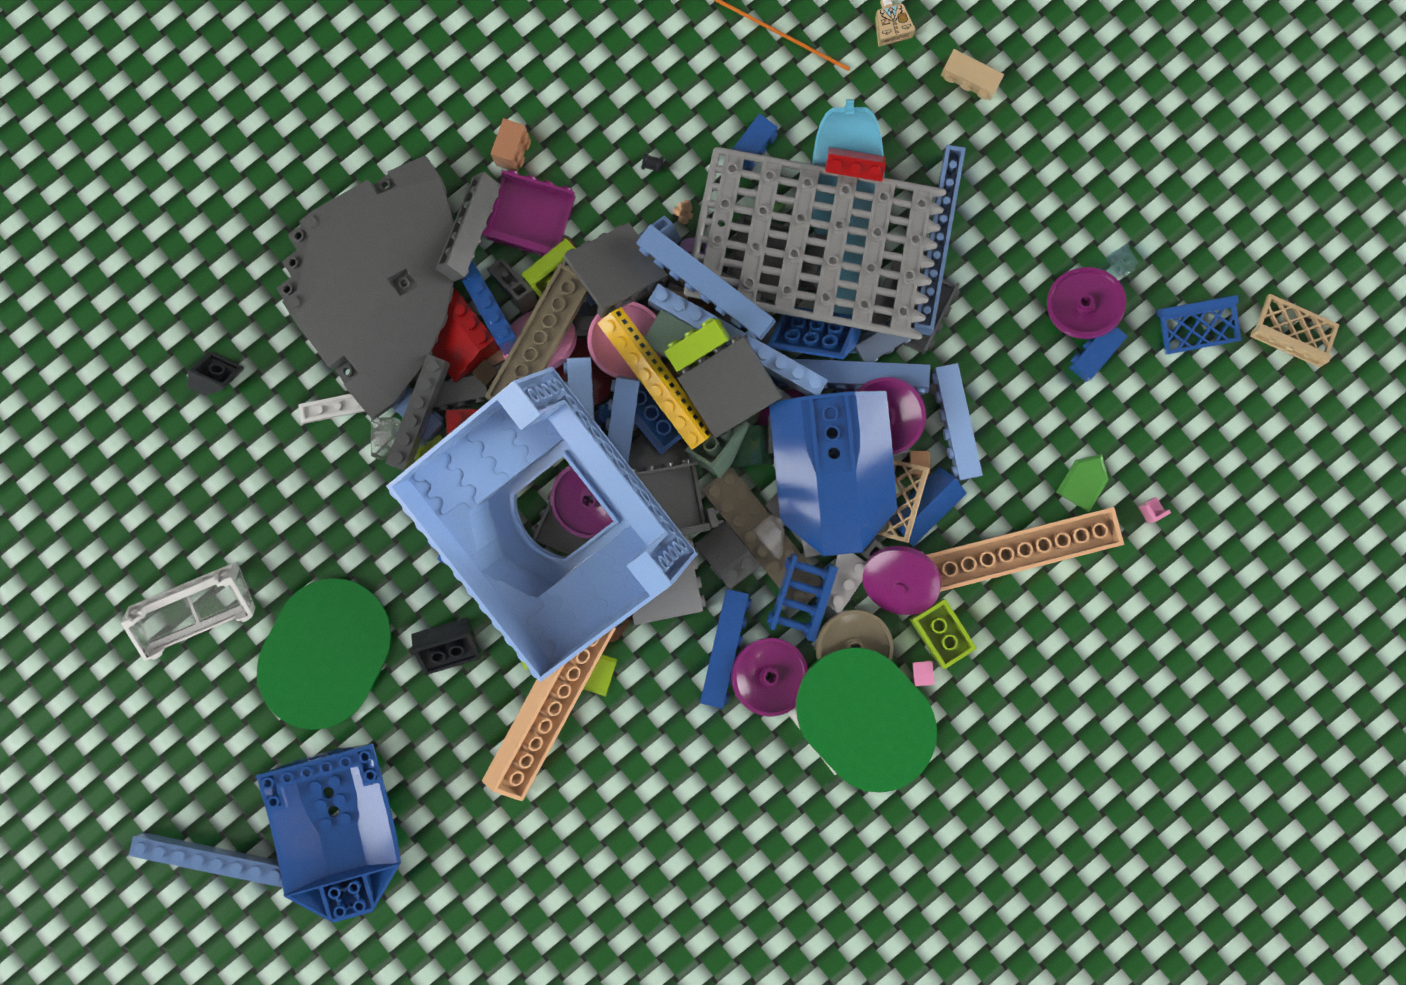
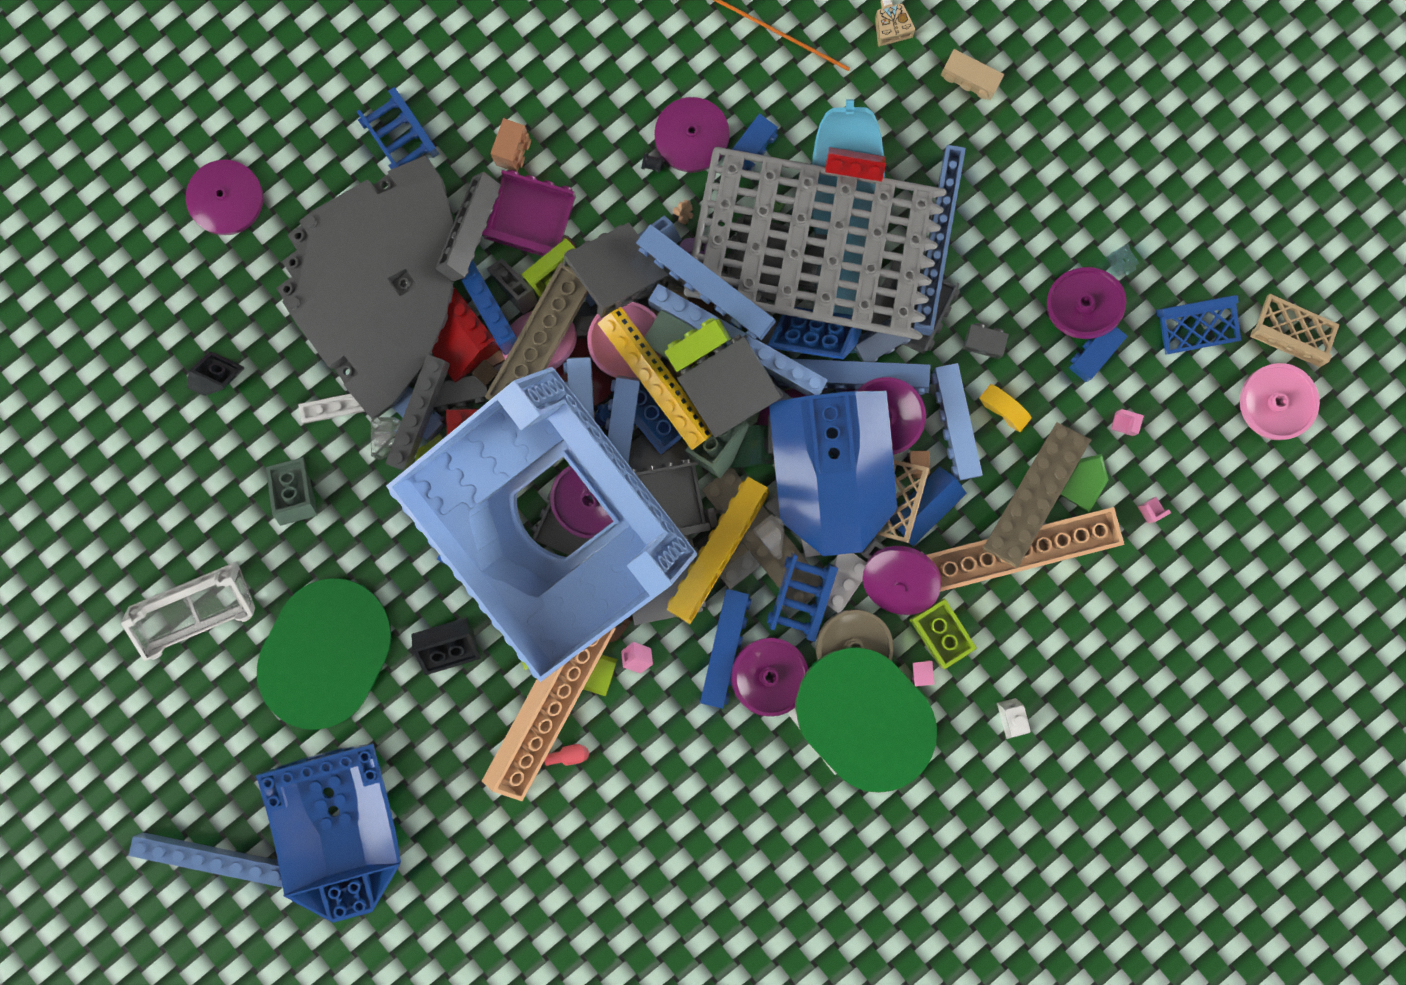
(224, 197): none -> magenta dish
(291, 492): none -> sand green slope
(405, 117): none -> blue fence
(568, 755): none -> coral arm
(637, 657): none -> bright pink panel
(686, 150): none -> magenta dish
(718, 550): none -> yellow brick
(985, 341): none -> dark grey brick
(1005, 406): none -> yellow brick
(1013, 718): none -> white torso
(1036, 494): none -> dark tan plate
(1127, 422): none -> bright pink panel
(1295, 398): none -> bright pink dish

